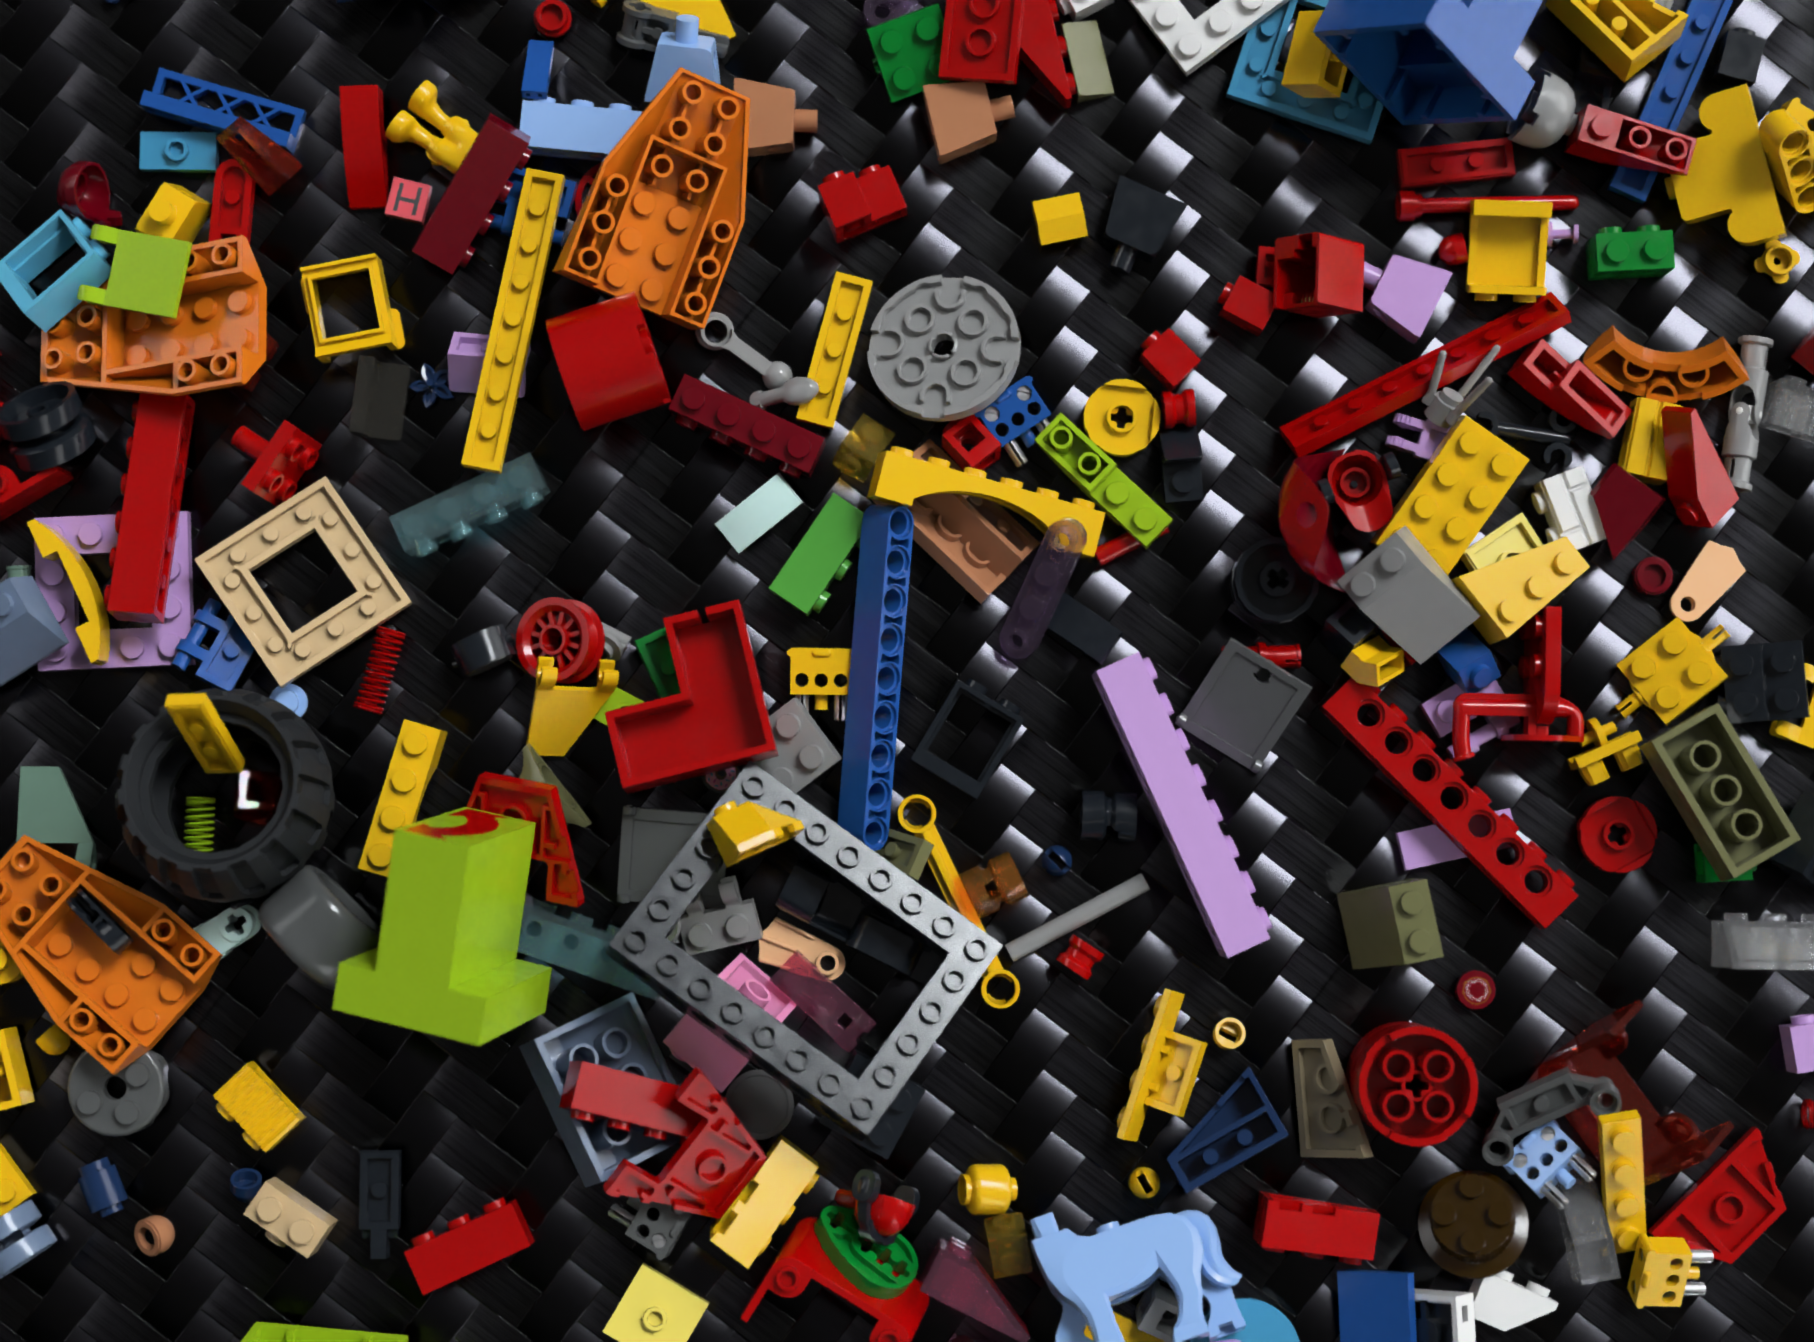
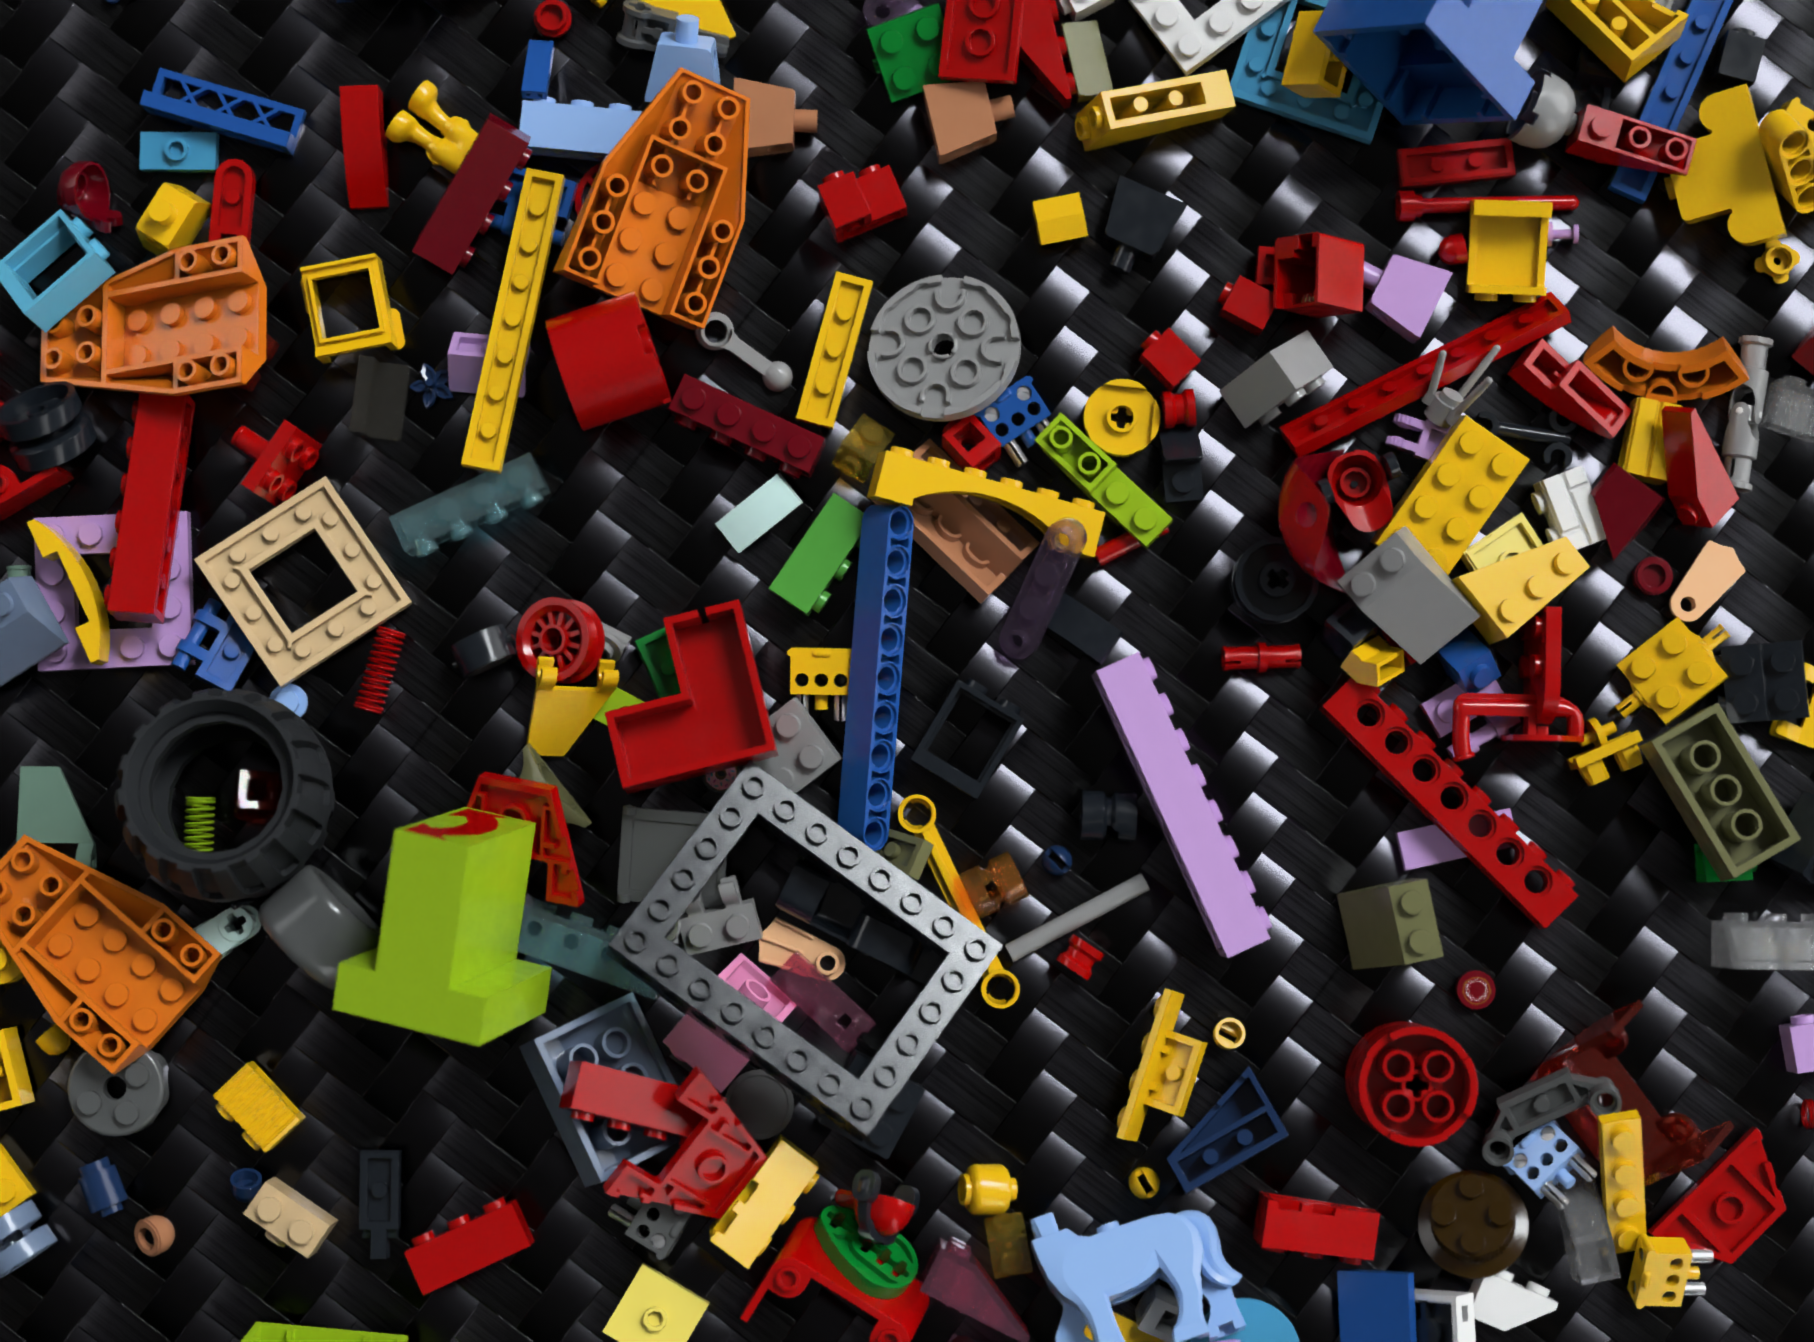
(100, 921): black piece -> none
(144, 272): lime flag -> none
(205, 733): yellow tile -> none
(268, 172): clear red slope -> none
(403, 790): yellow arch -> none
(408, 200): coral tile -> none
(749, 830): yellow slope -> none
(793, 392): light grey piece -> none
(1153, 109): none -> yellow slope
(1239, 711): dark grey container -> none
(1277, 378): none -> light grey brick
(1325, 1106): dark tan wing -> none
(1630, 254): green brick -> none
(1638, 841): red plate -> none

